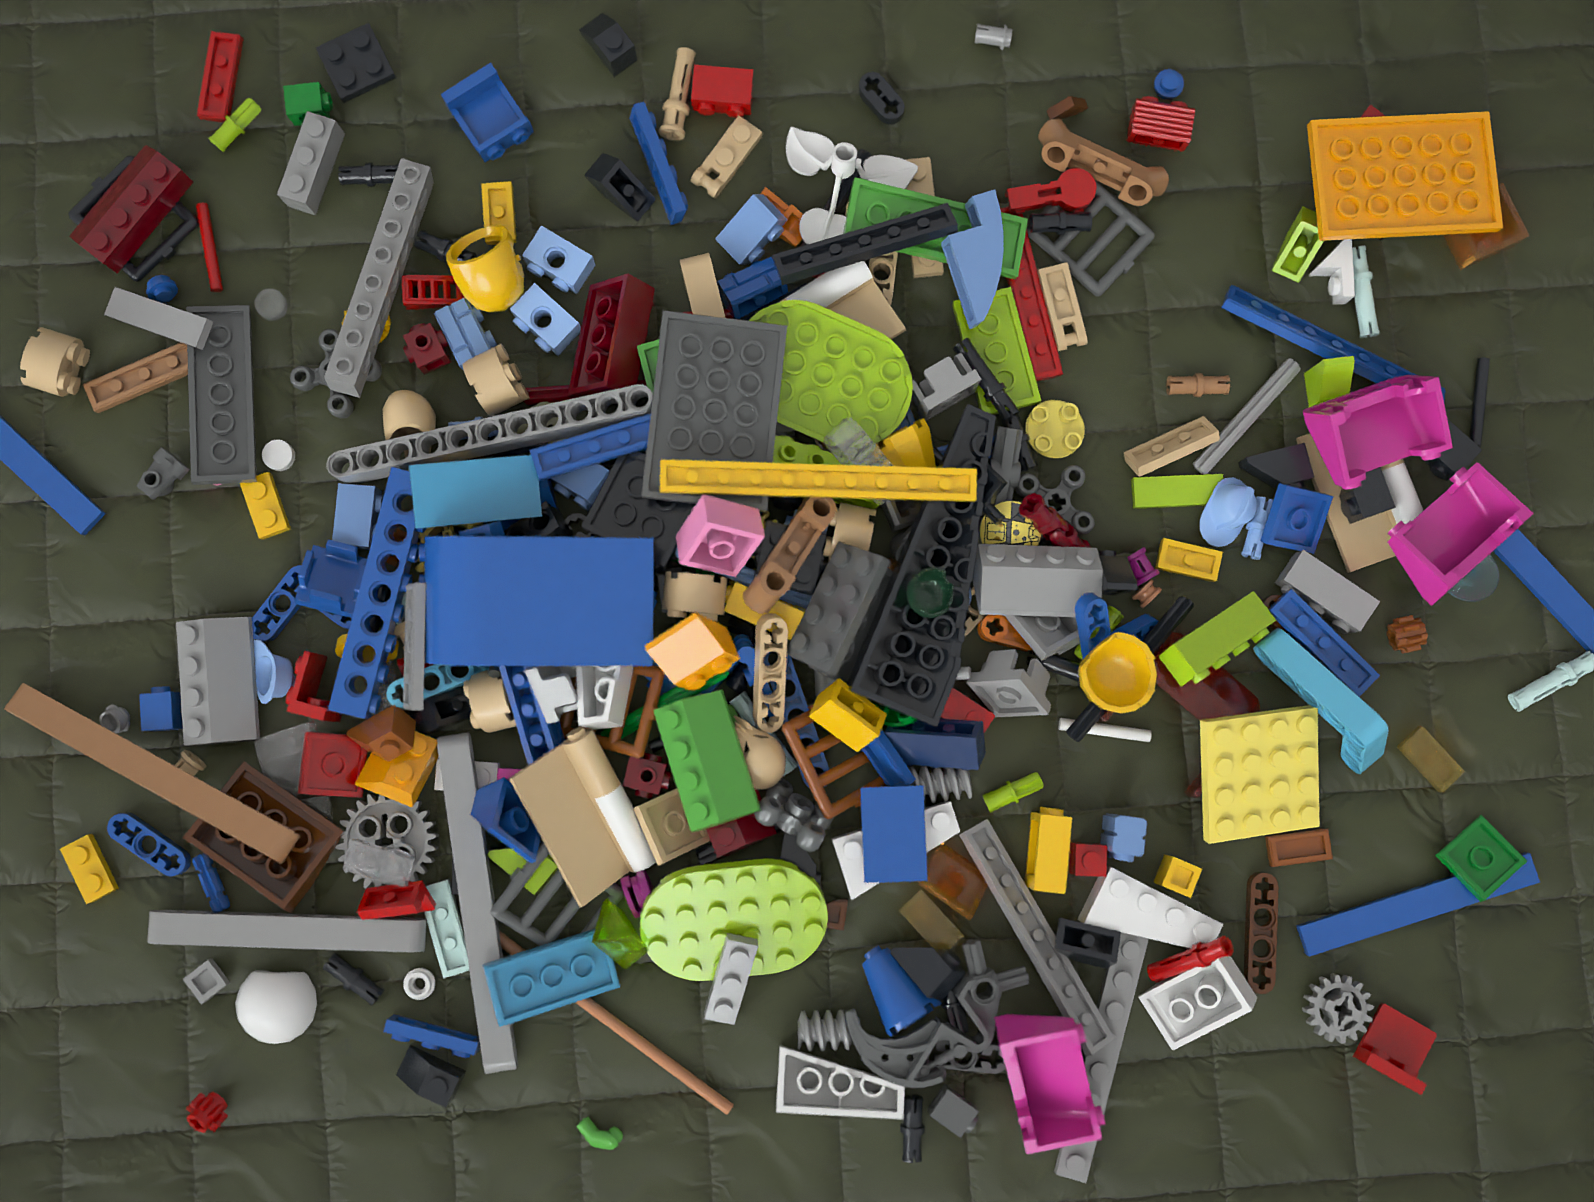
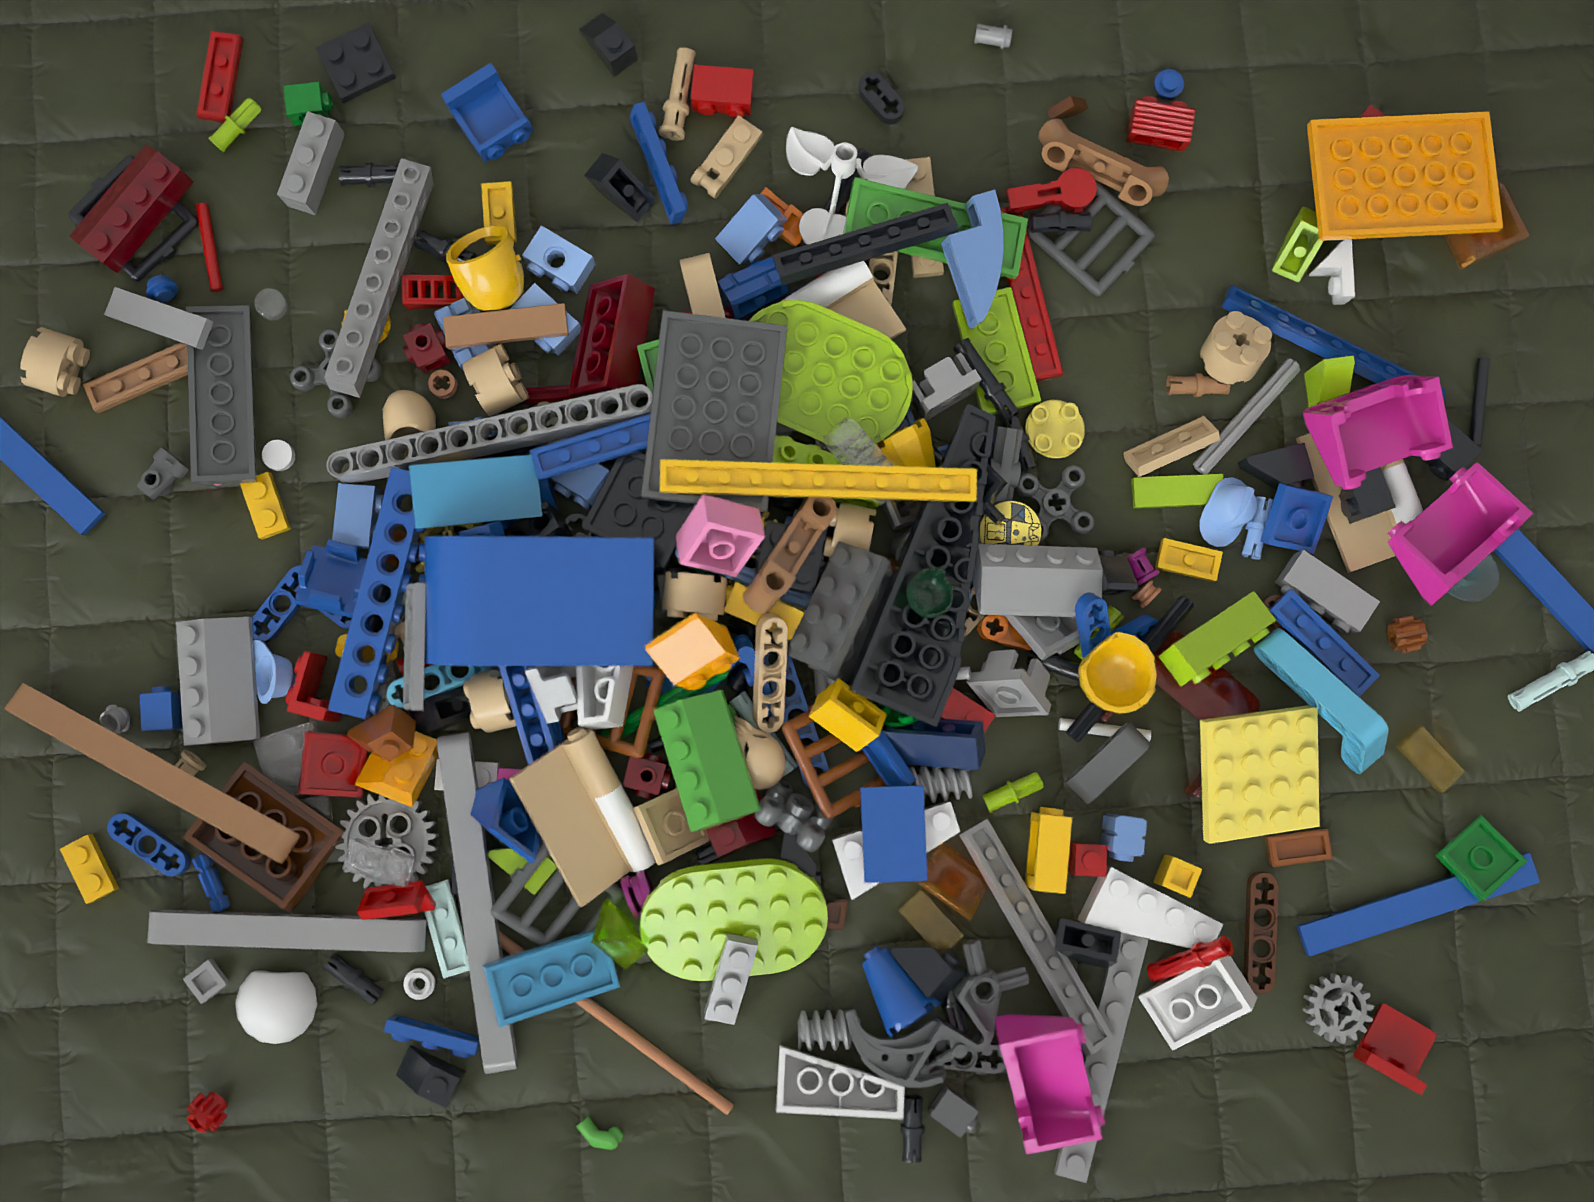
(442, 393): none -> nougat bush
(505, 326): none -> medium nougat tile
(1050, 522): dark red piece -> none
(1062, 305): tan plate -> none
(1108, 762): none -> dark grey beam
(1236, 348): none -> tan brick
(1363, 294): light aqua pin -> none

